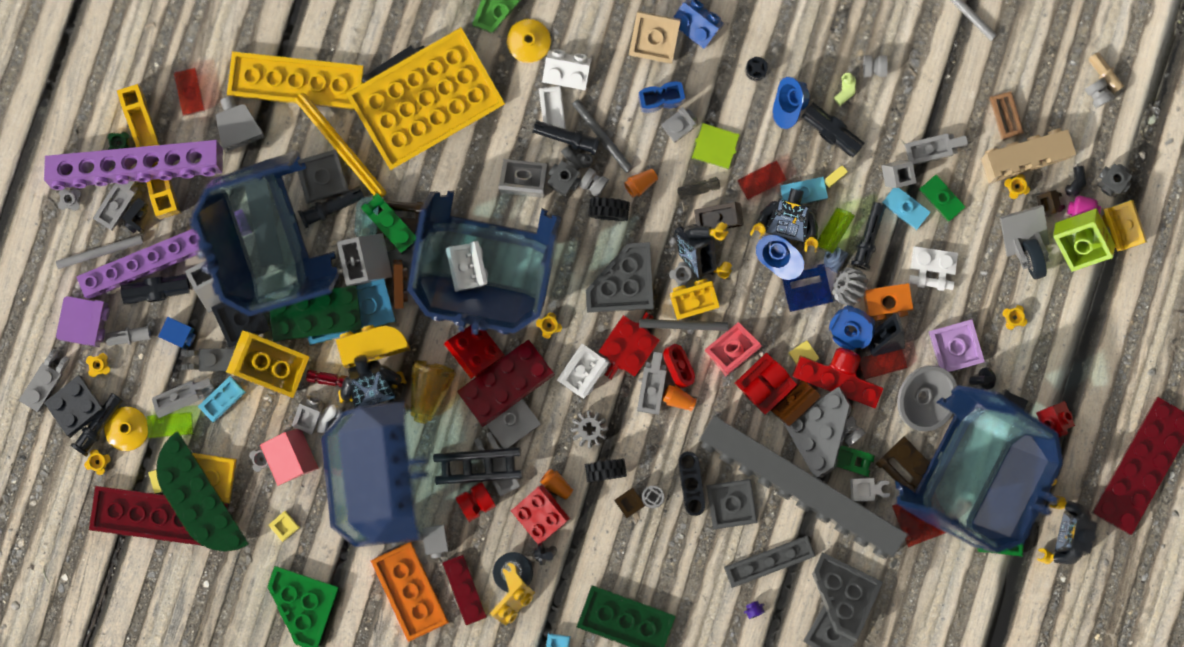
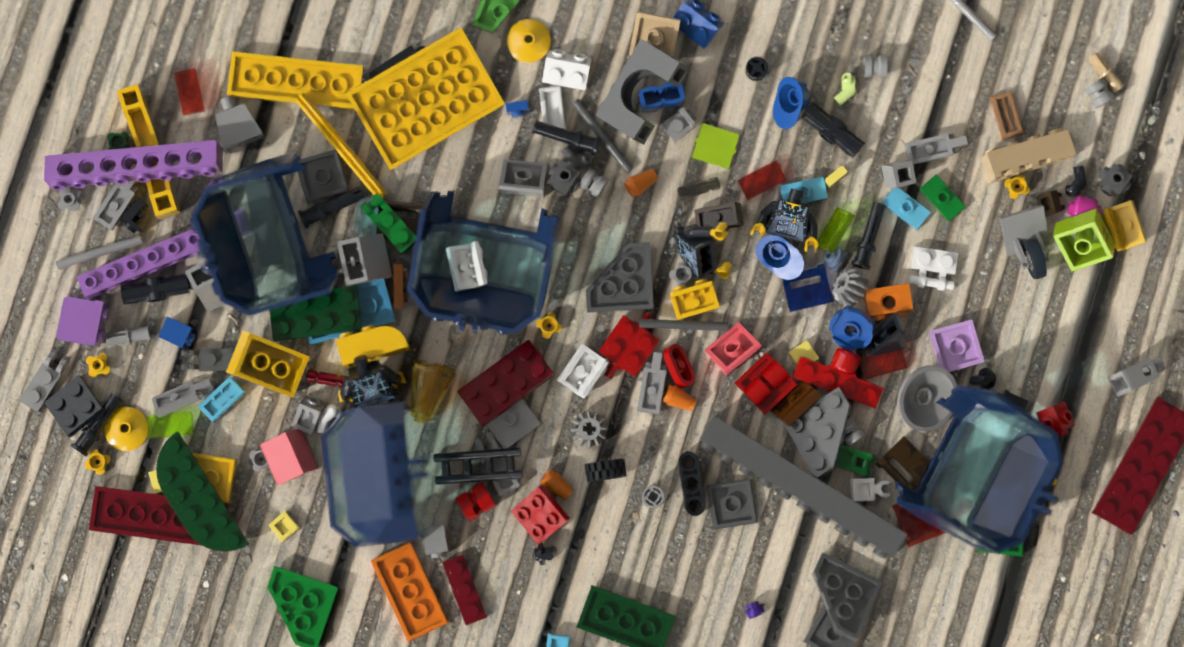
(234, 322): black plate -> none
(474, 351): red plate -> none
(513, 575): plate -> none
(517, 109): none -> blue plate
(609, 209): black tyre -> none
(617, 106): none -> arch
(629, 503): dark brown tile -> none
(769, 561): dark grey tile -> none
(1018, 312): yellow plate -> none
(1074, 536): black torso -> none
(1136, 375): none -> light grey torso

